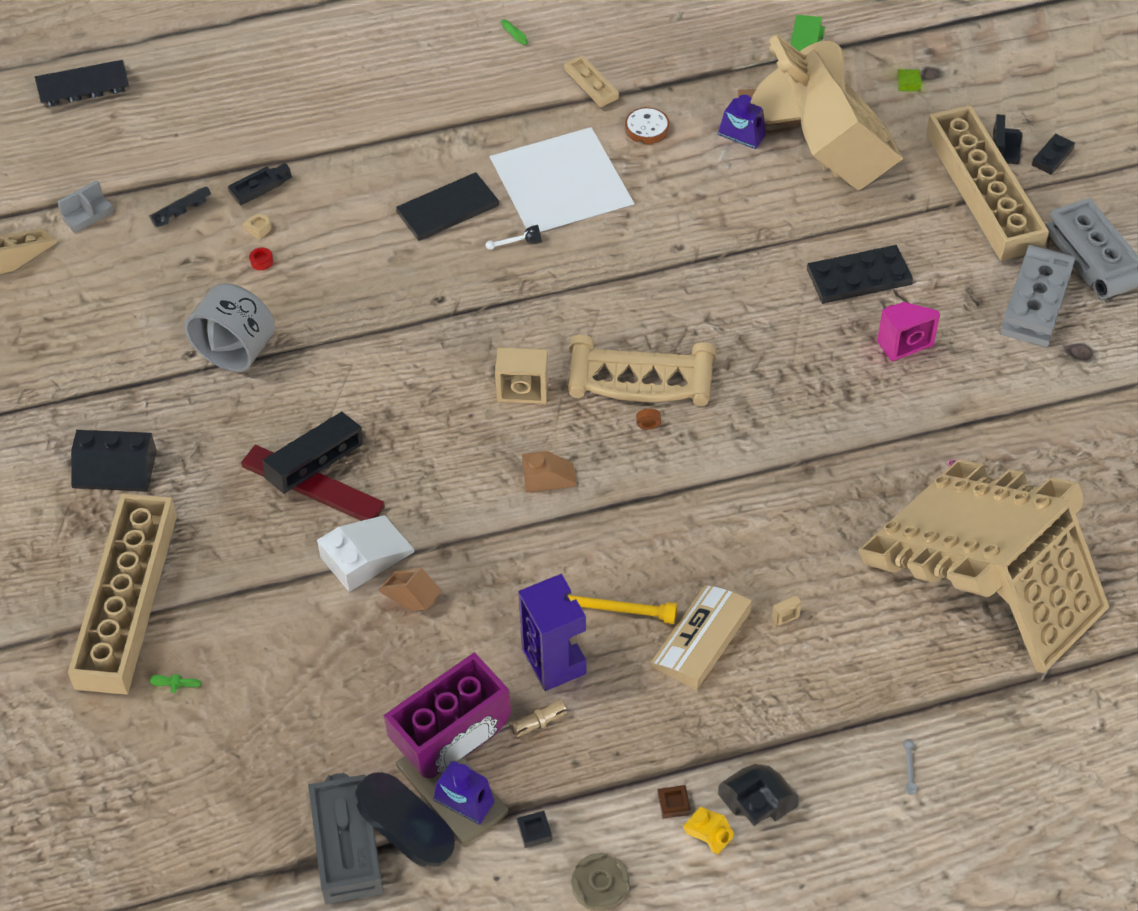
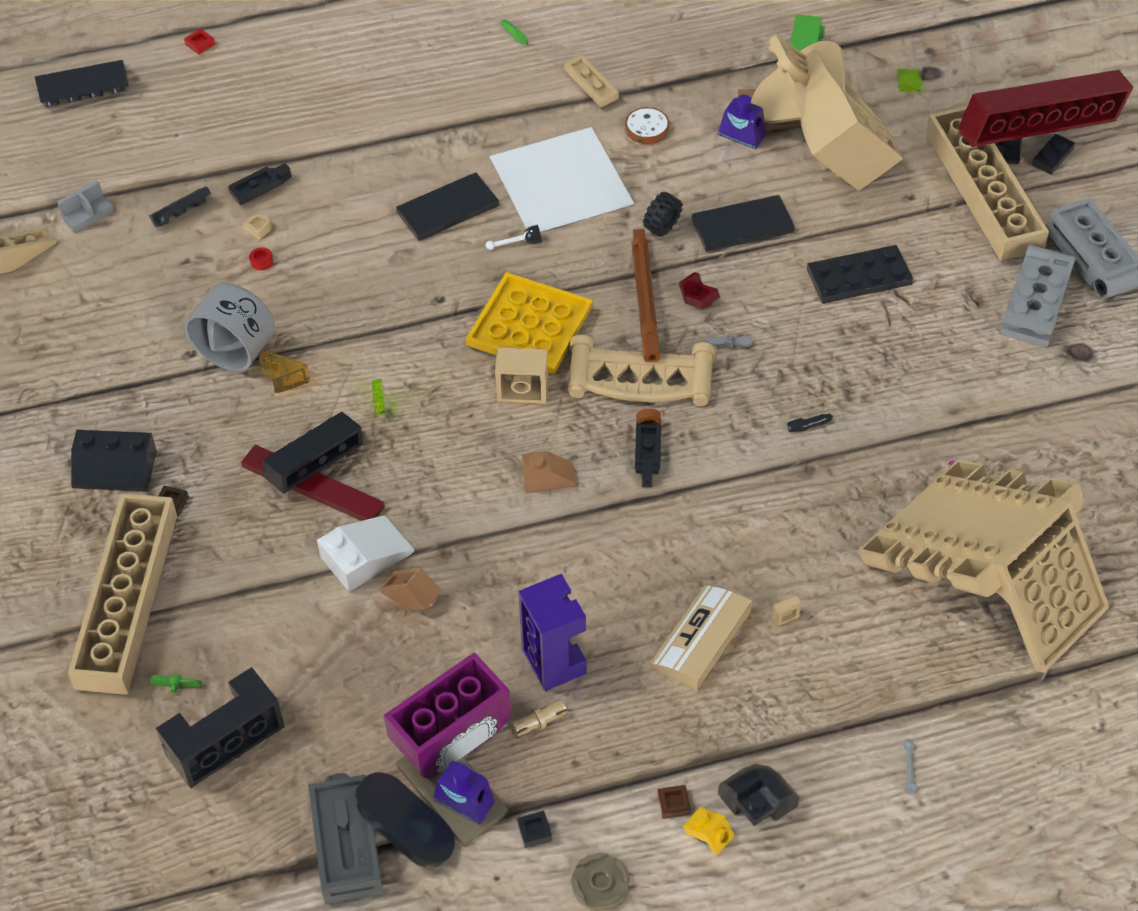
(179, 497): none -> dark brown tile
(199, 41): none -> red tile
(224, 733): none -> black piece
(285, 371): none -> clear yellow slope
(378, 396): none -> clear neon green tile
(529, 317): none -> yellow plate
(645, 297): none -> dark orange piece
(647, 451): none -> black hinge
(662, 213): none -> black tyre
(665, 611): yellow piece -> none
(696, 293): none -> dark red bracket
(729, 341): none -> light grey piece
(742, 223): none -> black tile
(804, 424): none -> black piece
(907, 329): dark pink slope -> none
(1044, 107): none -> dark red brick

